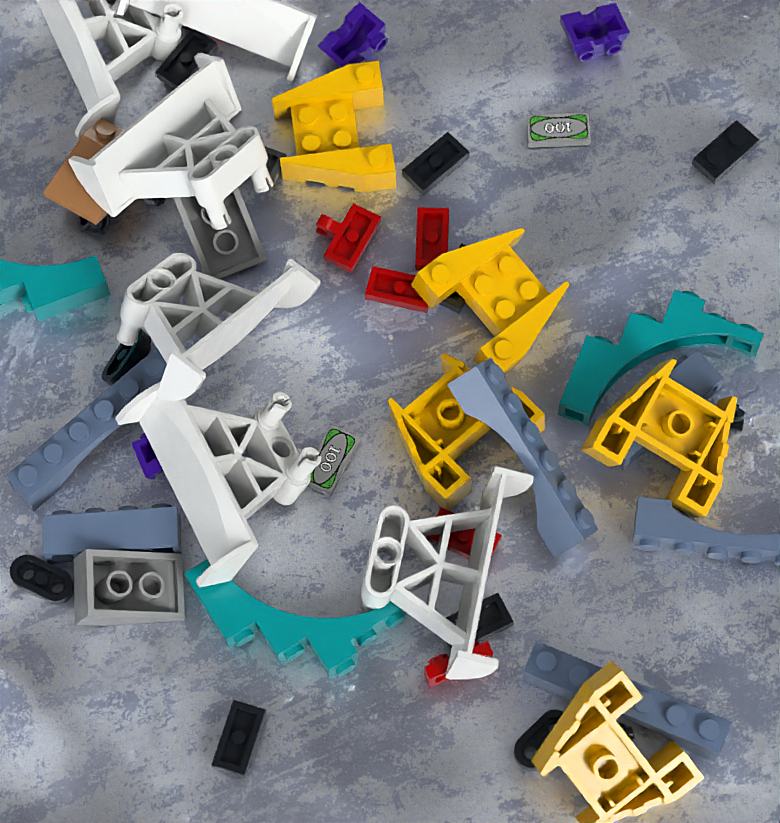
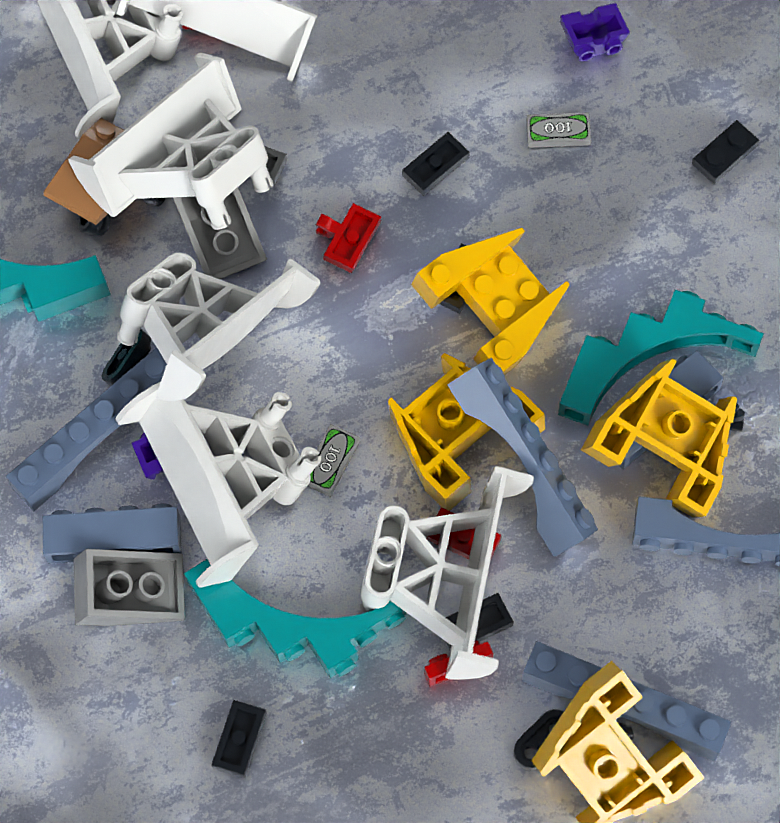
(43, 580): black plate -> none
(181, 61): black plate -> none
(328, 131): yellow wedge -> none
(356, 38): dark purple cylinder -> none
(394, 289): red plate -> none
(431, 235): red plate -> none

